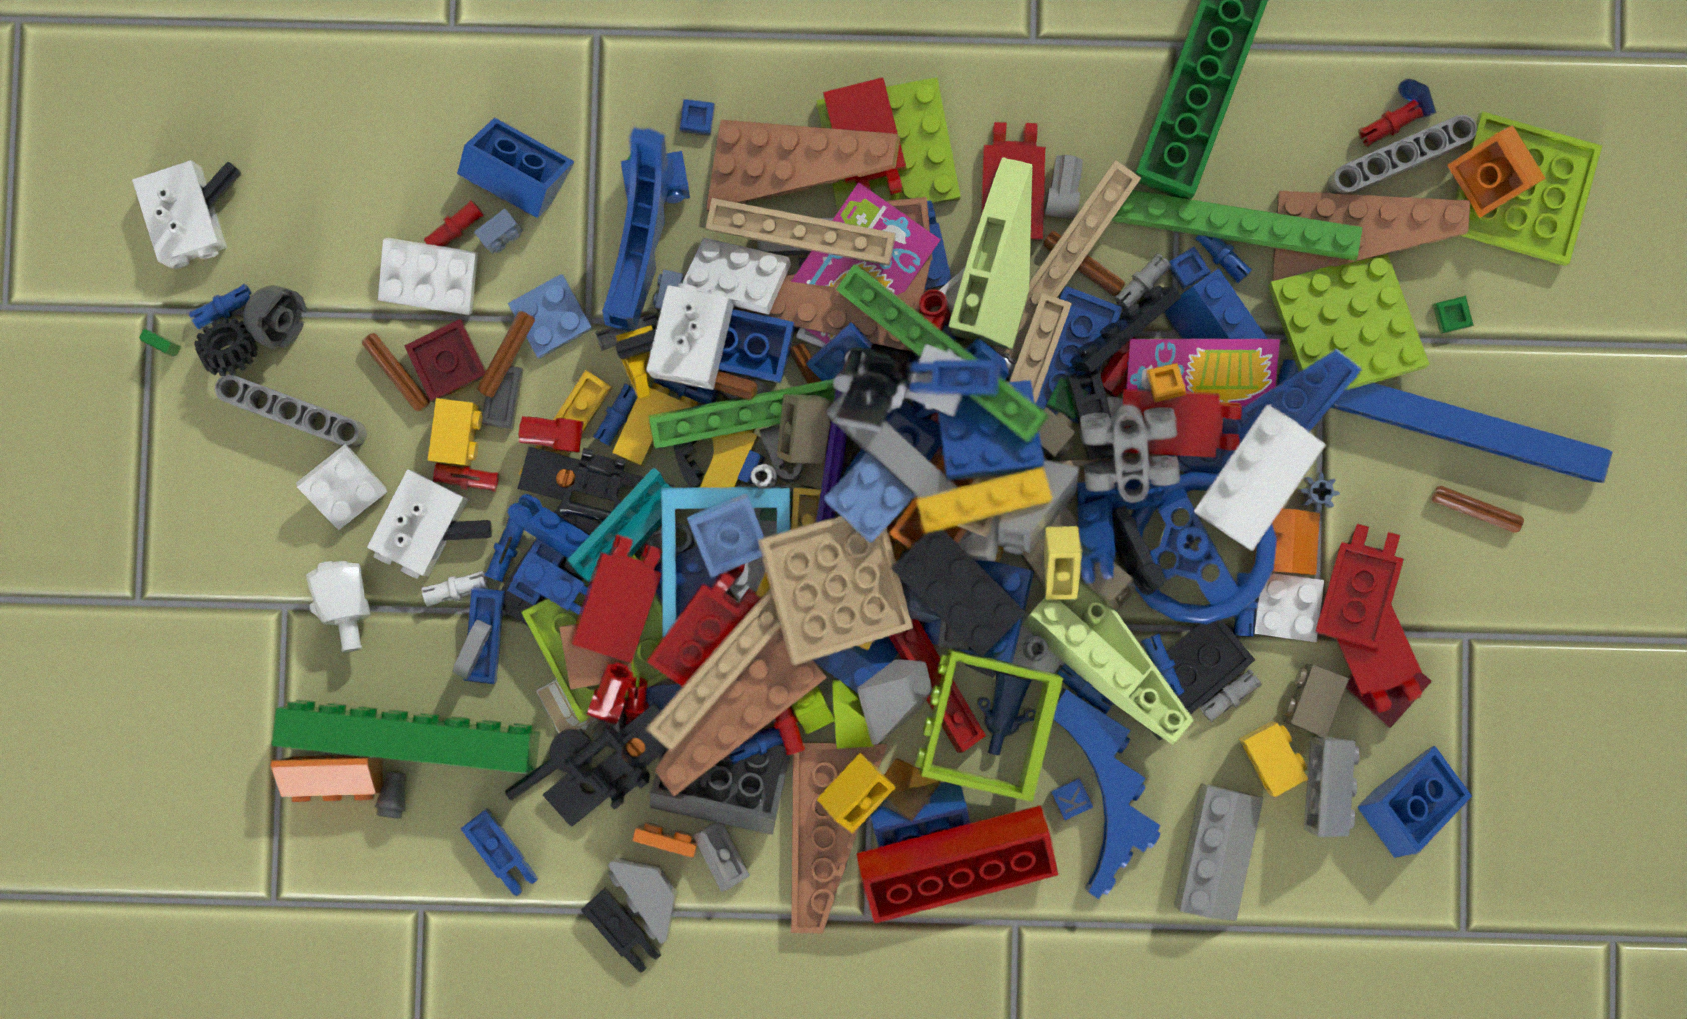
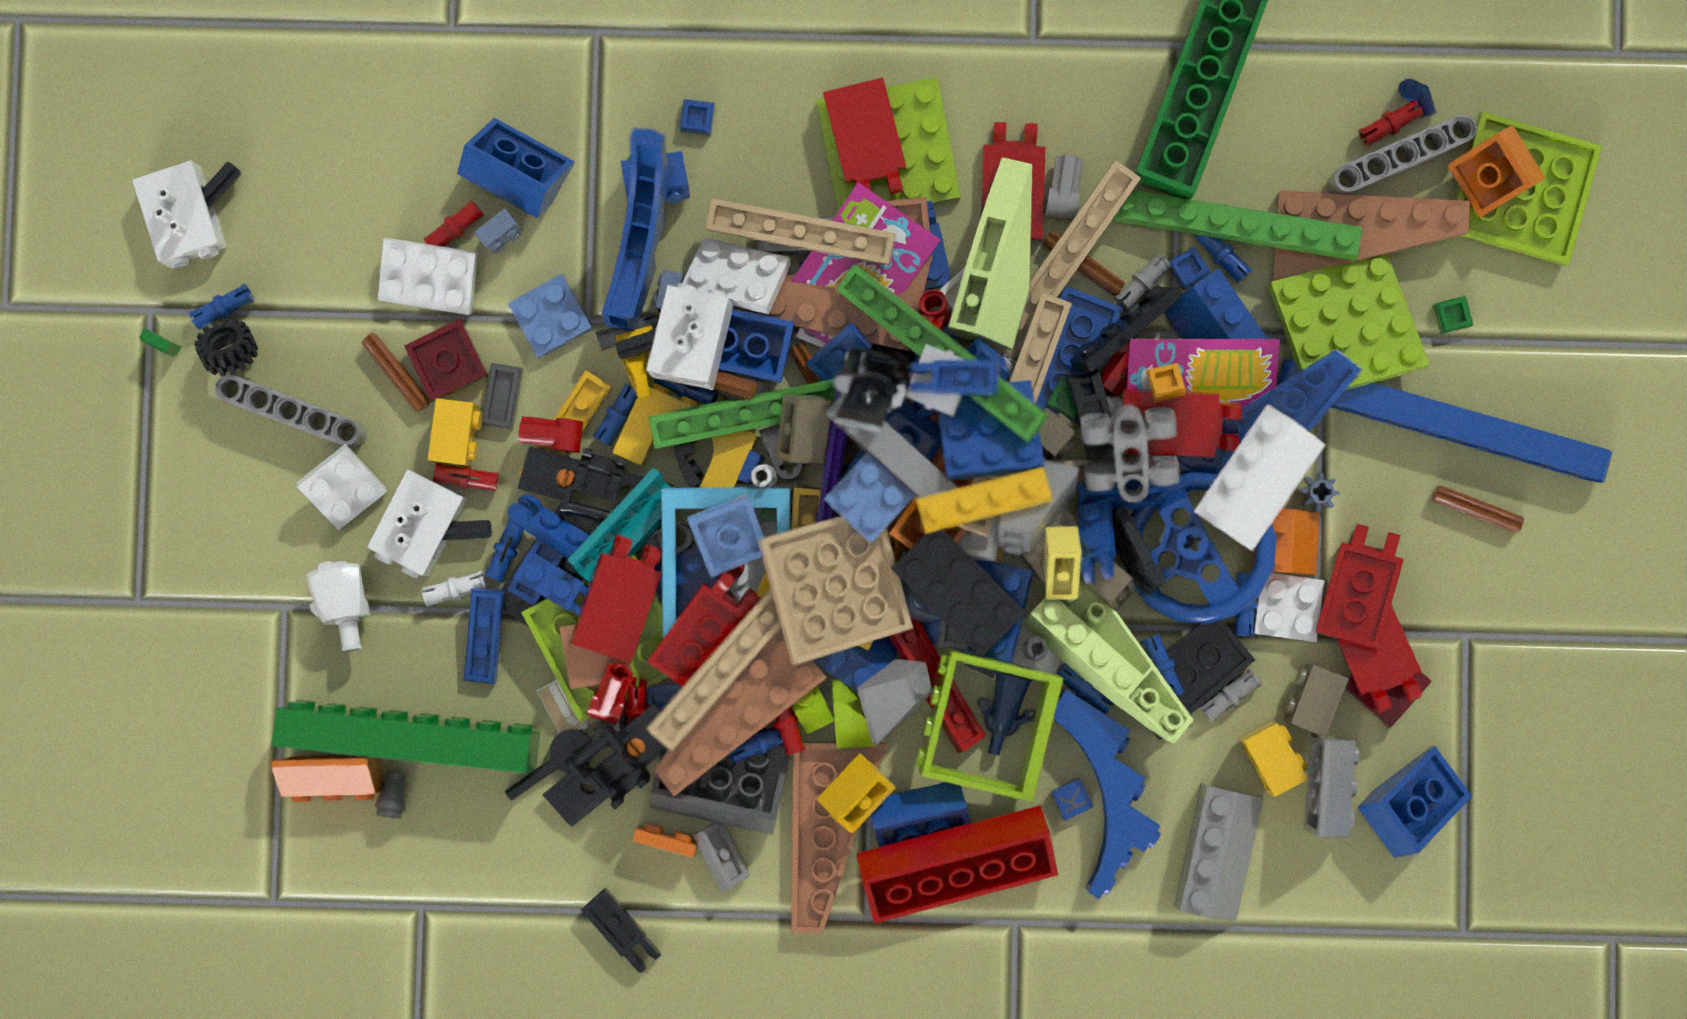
(274, 316): dark grey cylinder -> none
(472, 649): light grey beam -> none
(497, 850): blue hinge -> none
(506, 354): dark orange axle -> none
(648, 893): light grey slope -> none
(784, 159): nougat wing -> none
(911, 789): clear orange piece -> none

